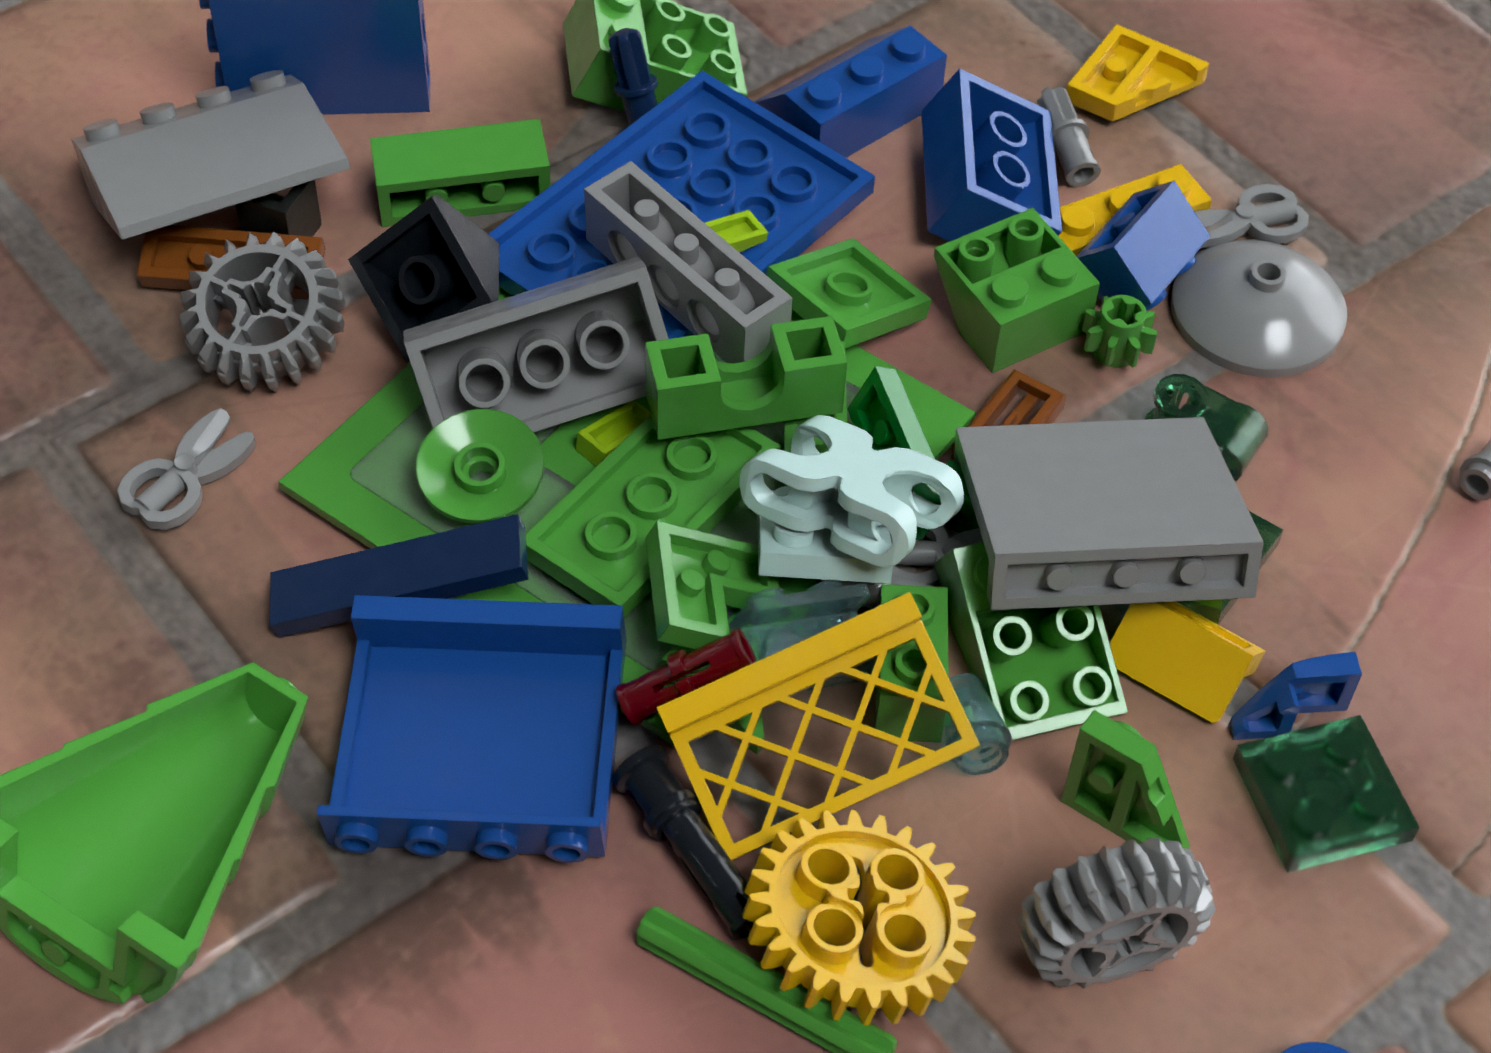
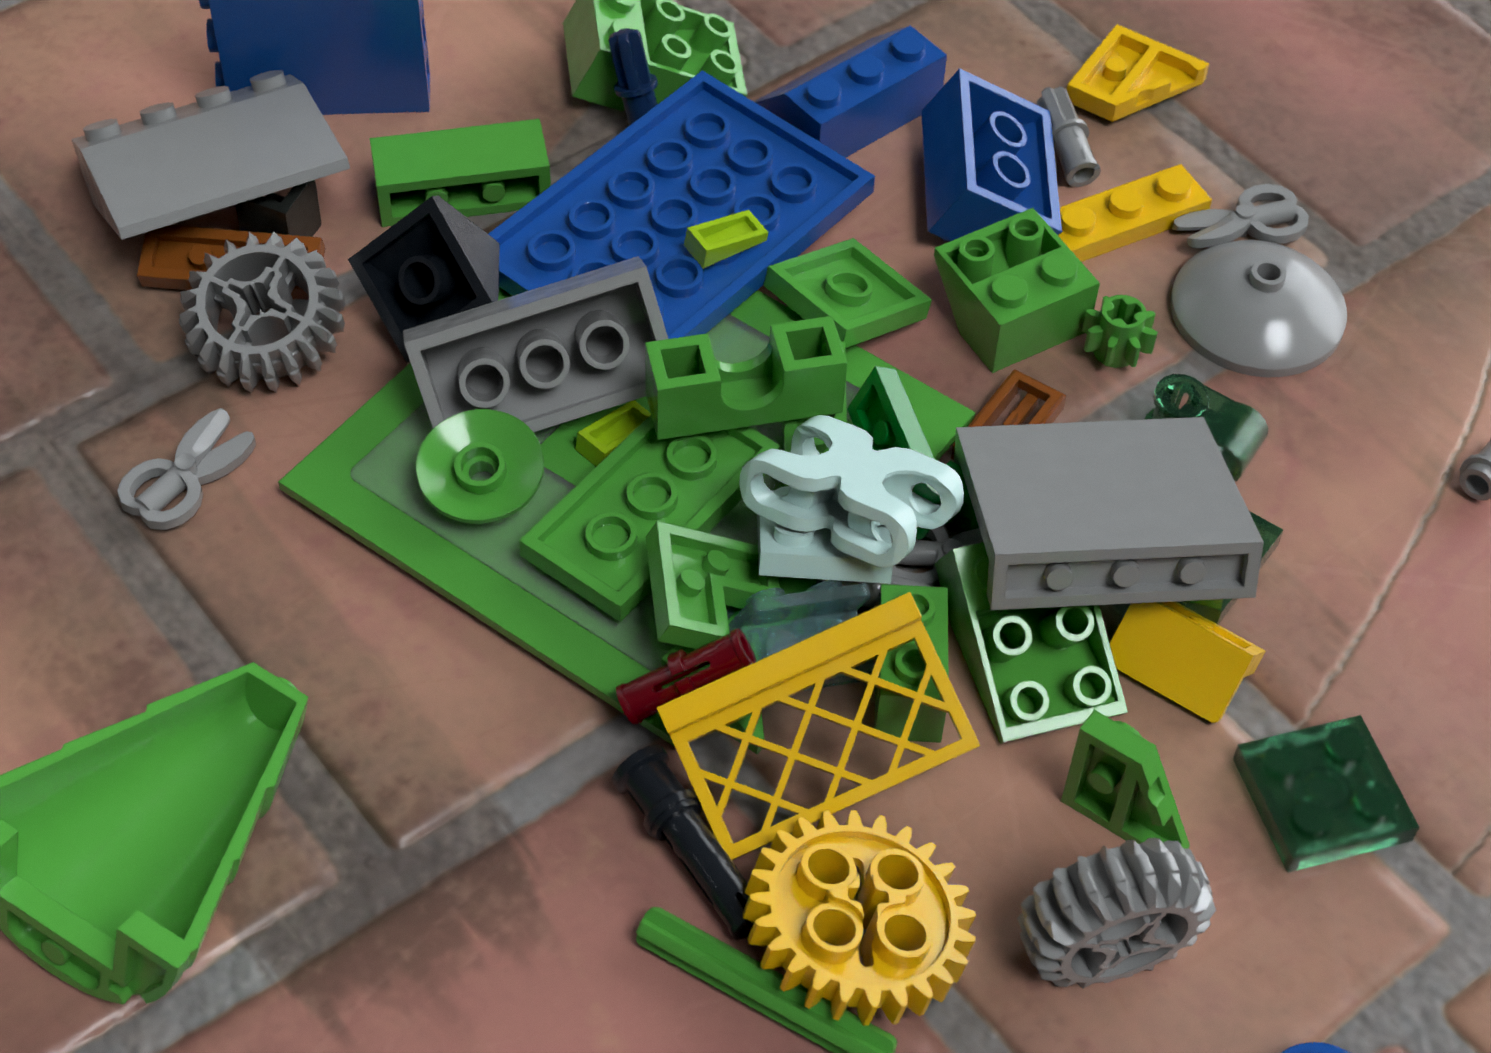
(421, 567): dark blue tile -> none
(478, 728): blue panel -> none
(688, 263): light grey brick -> none
(986, 724): clear light blue cone -> none
(1145, 245): brick -> none
(1302, 687): blue slope -> none

